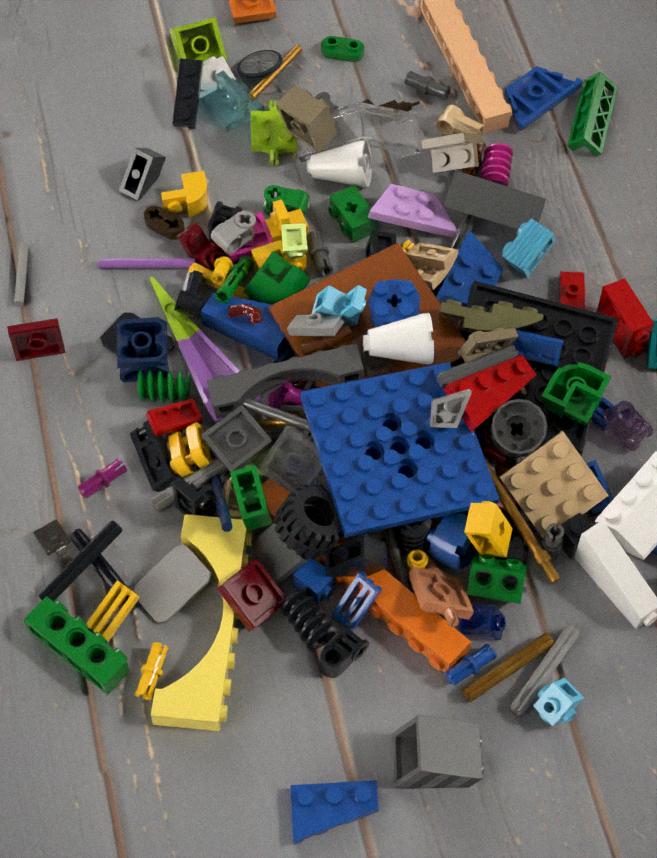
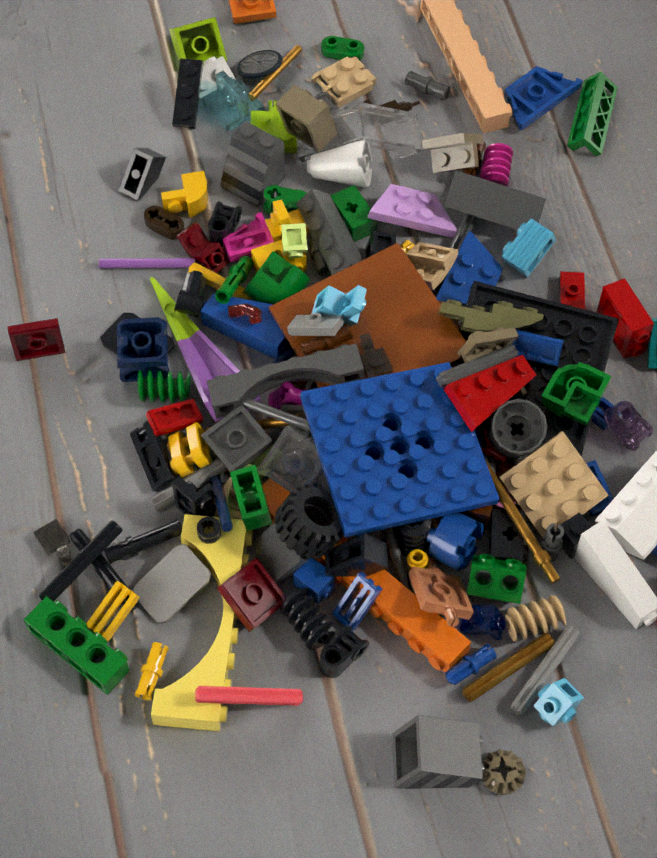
(21, 274): light grey bar -> none
(102, 478): magenta axle -> none
(133, 545): none -> black pin
(207, 522): none -> black bush
(222, 266): yellow pin -> none
(235, 232): light grey piece -> none
(248, 695): none -> coral axle
(253, 163): none -> dark grey slope
(328, 231): none -> dark grey brick
(328, 805): blue wing -> none
(346, 79): none -> tan plate
(393, 301): blue brick -> none
(403, 340): white cone -> none
(448, 410): light grey piece -> none
(454, 121): tan piece -> none
(488, 529): yellow brick -> none
(495, 781): none -> dark tan gear
(534, 616): none -> tan piece

